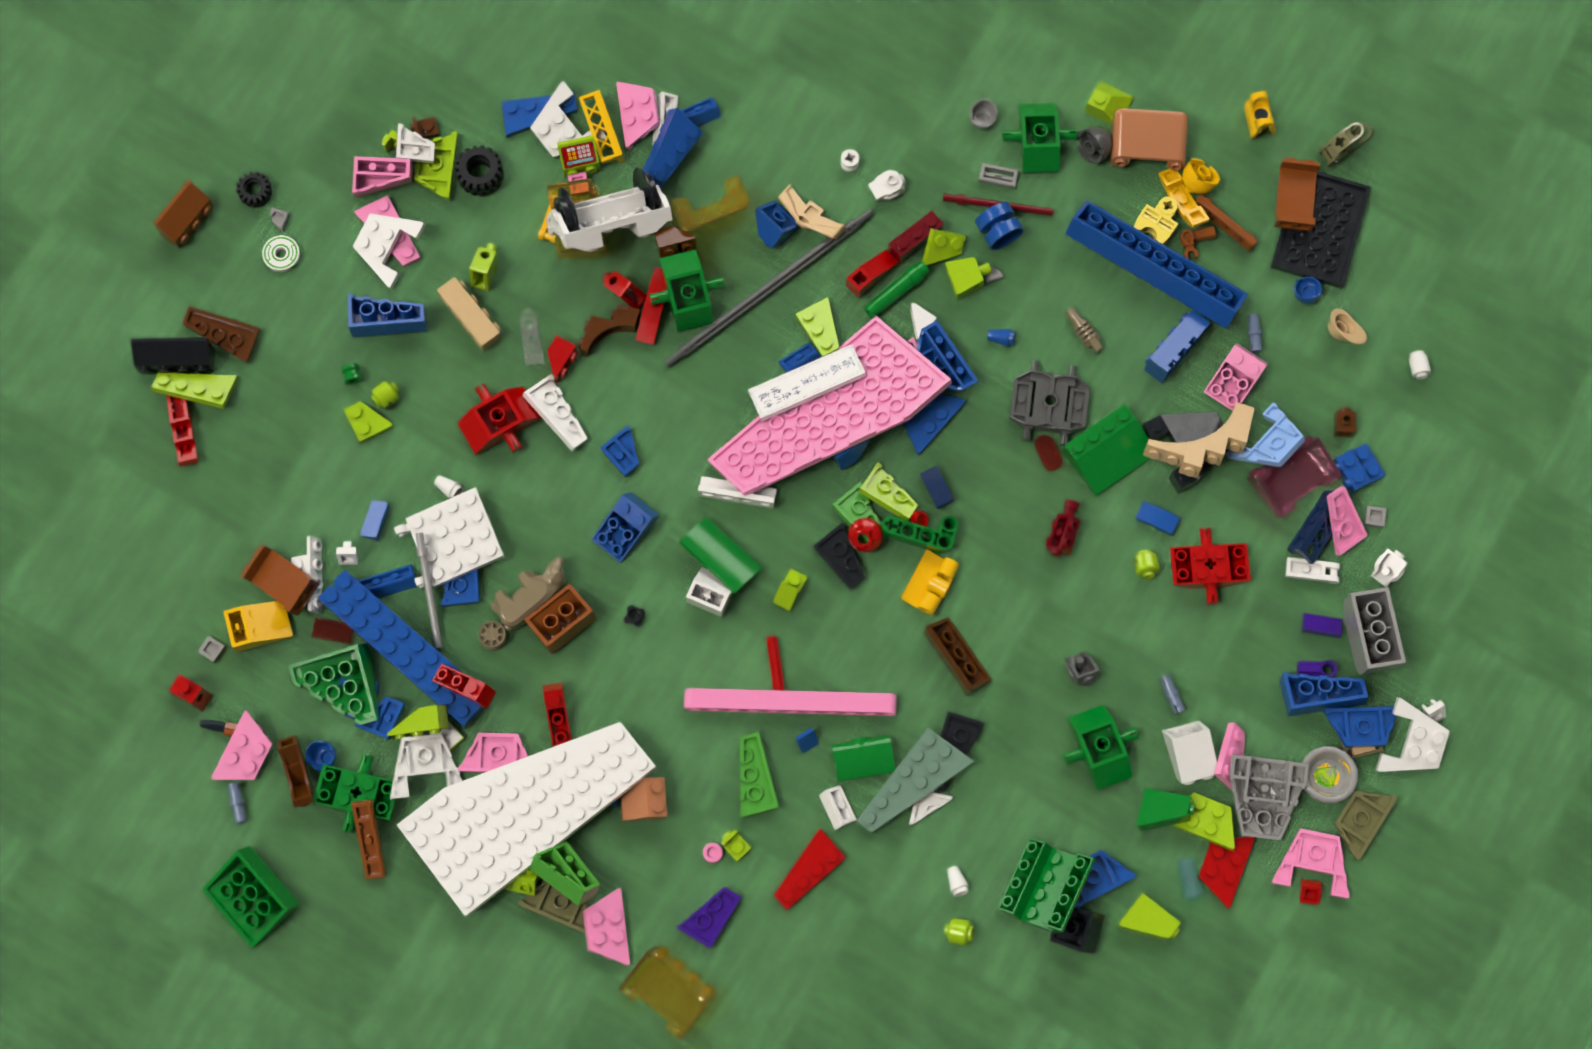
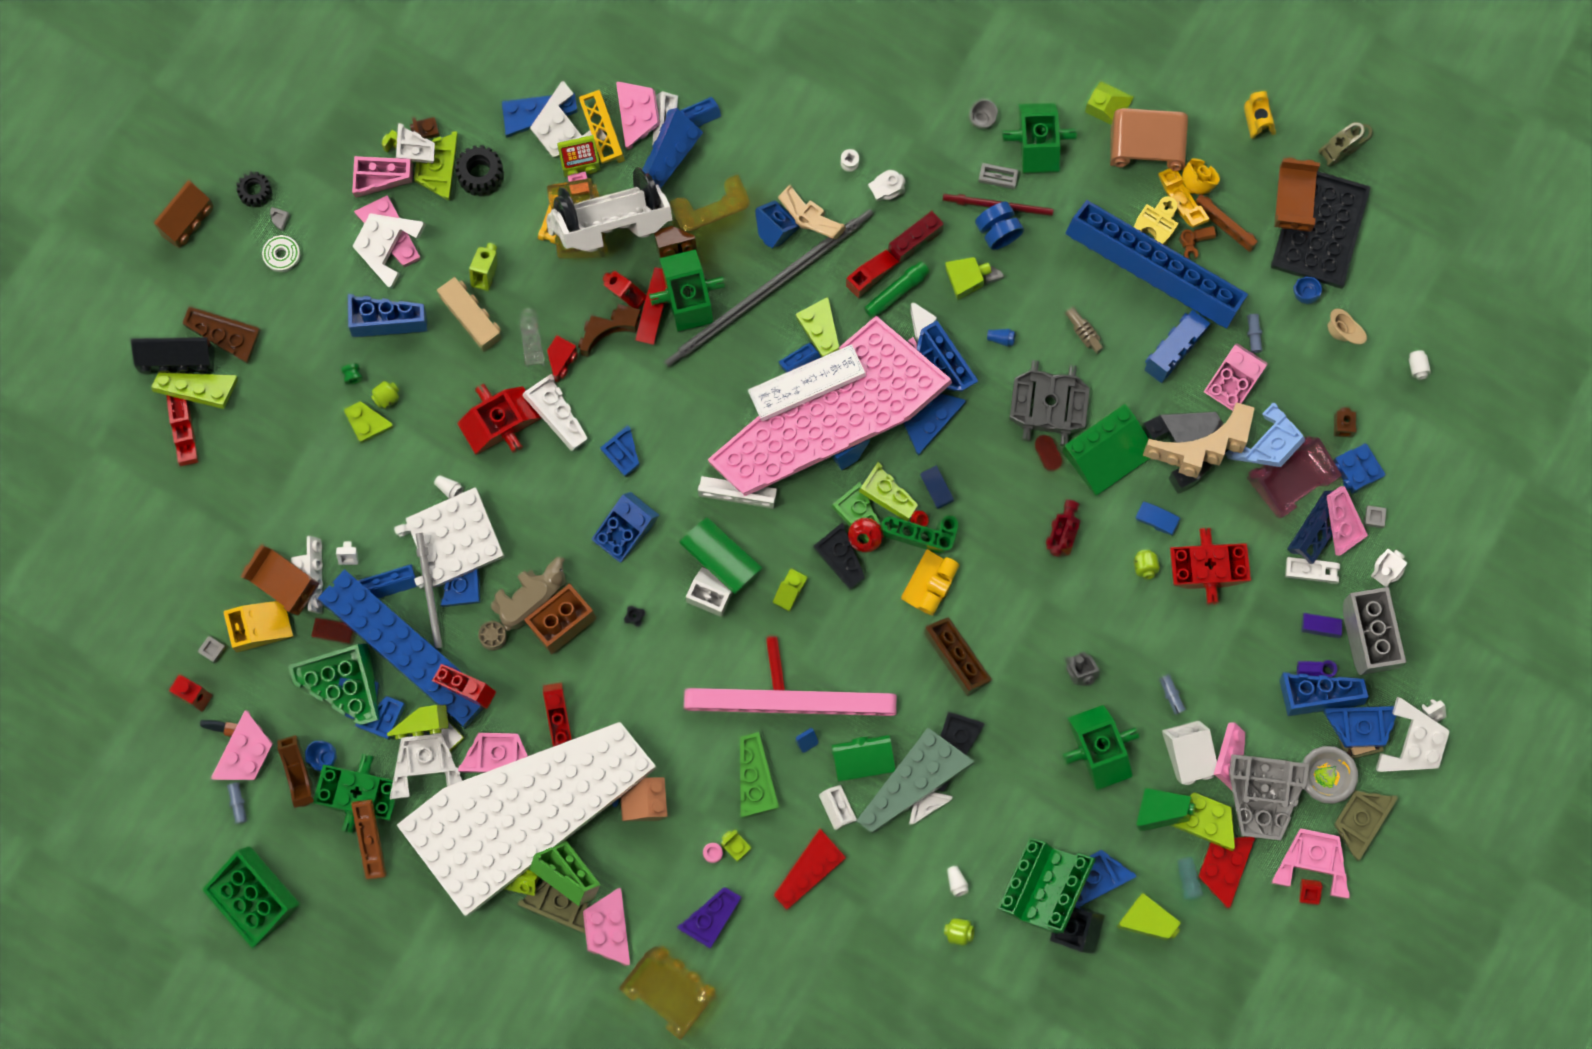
(375, 520): slope -> none
(942, 246): lime wing -> none
(1094, 144): dark grey cylinder -> none

